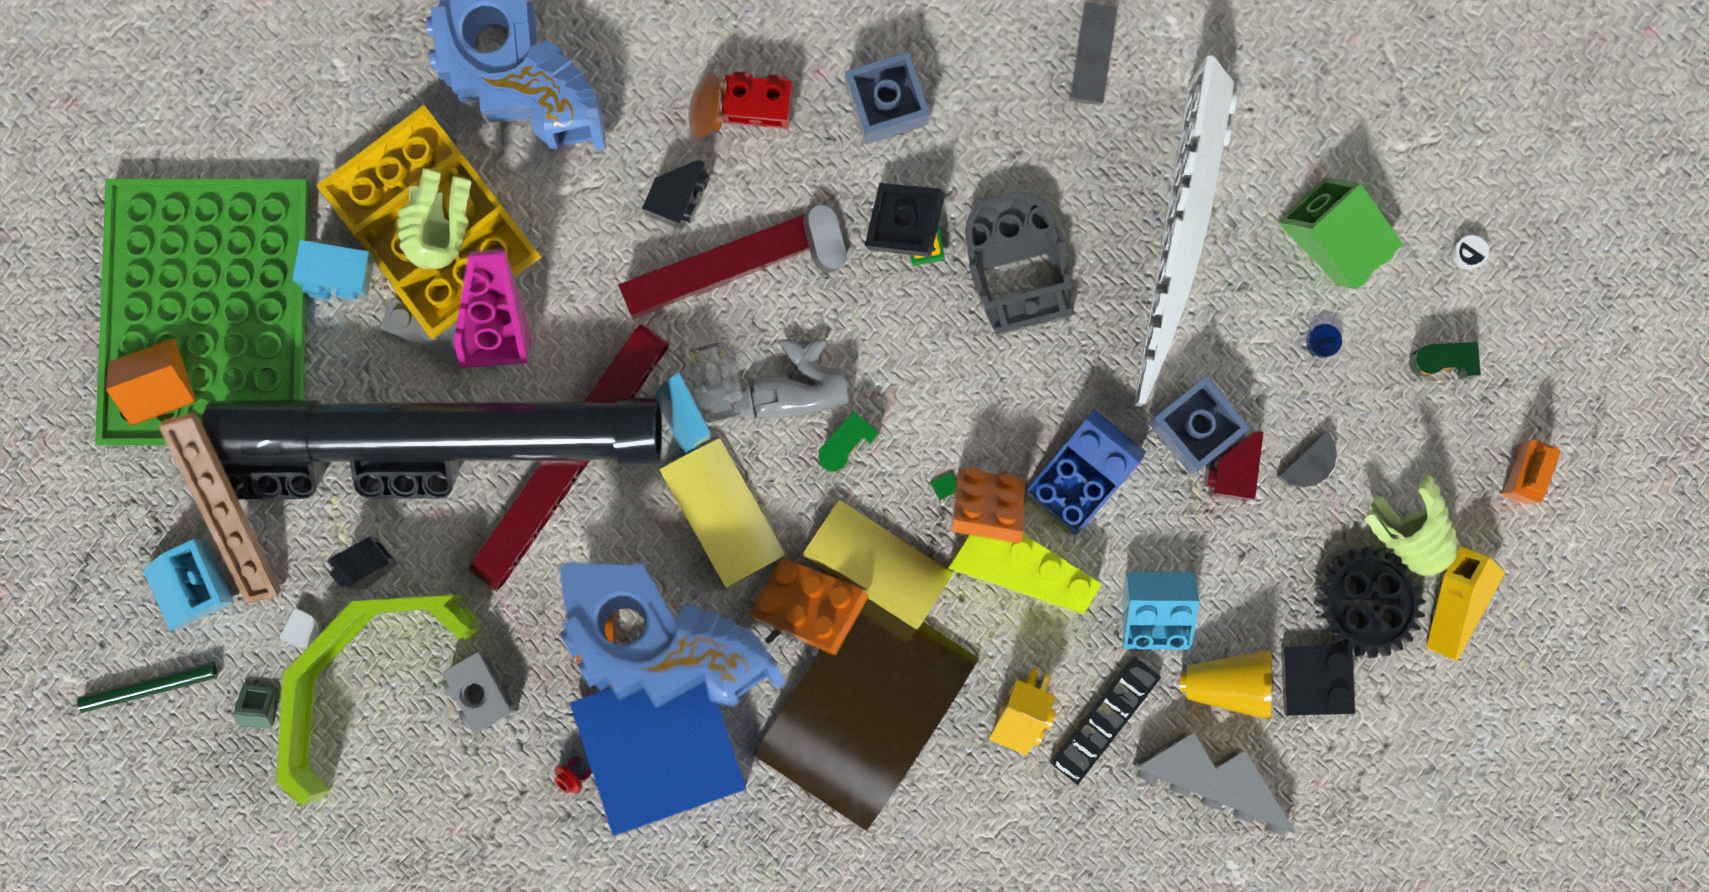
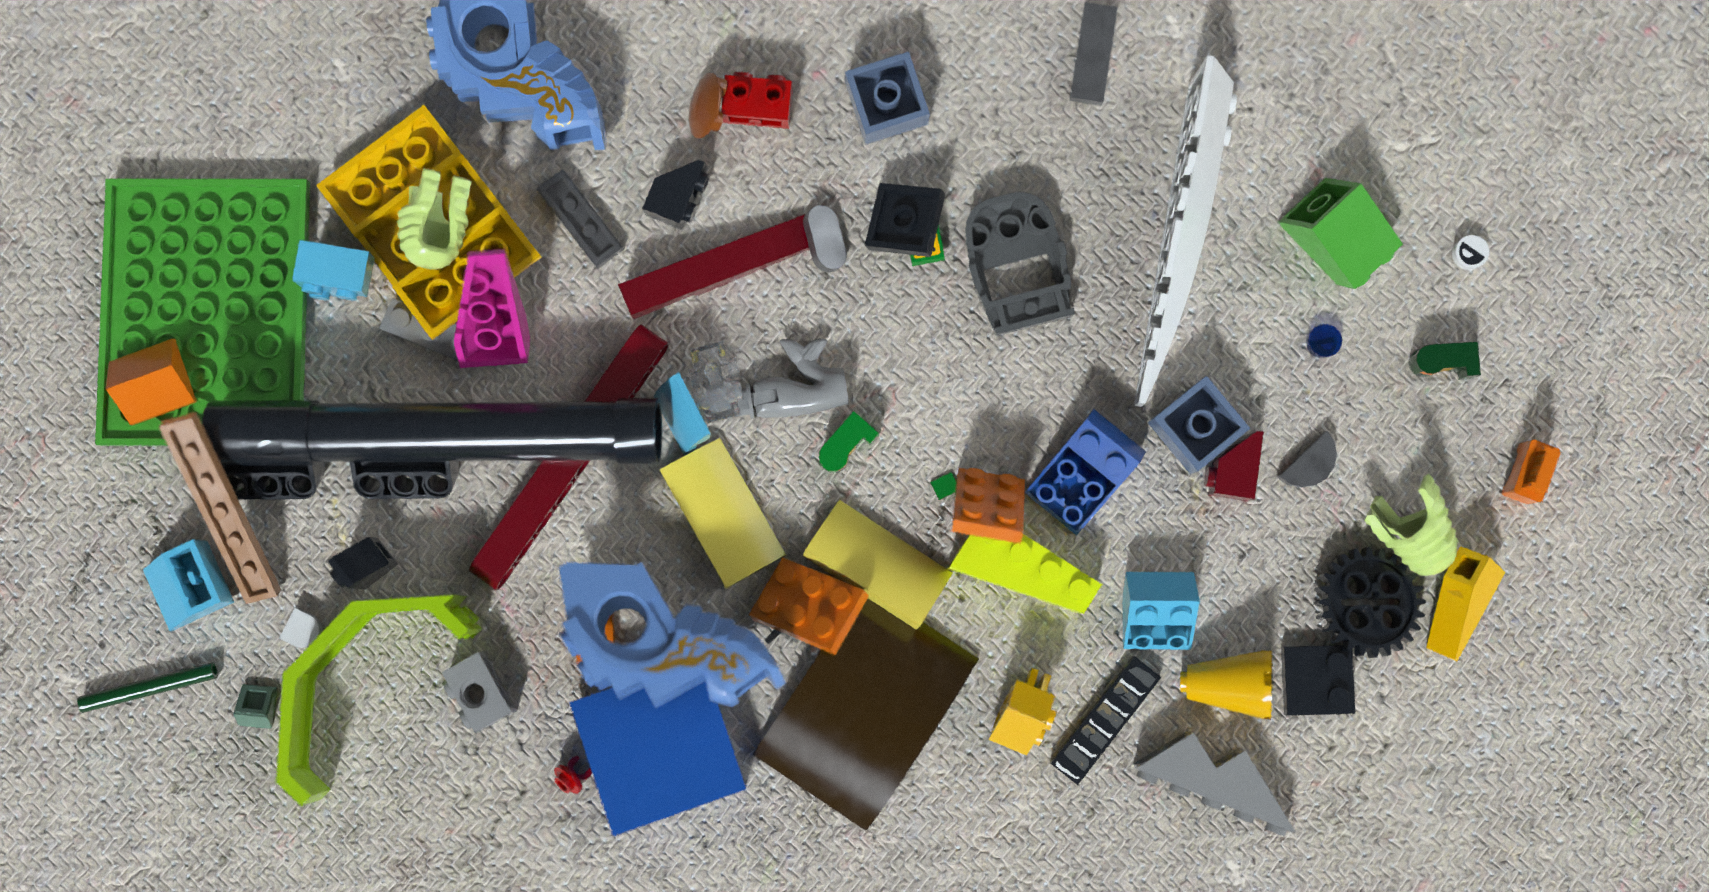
(580, 219): none -> flat silver tile

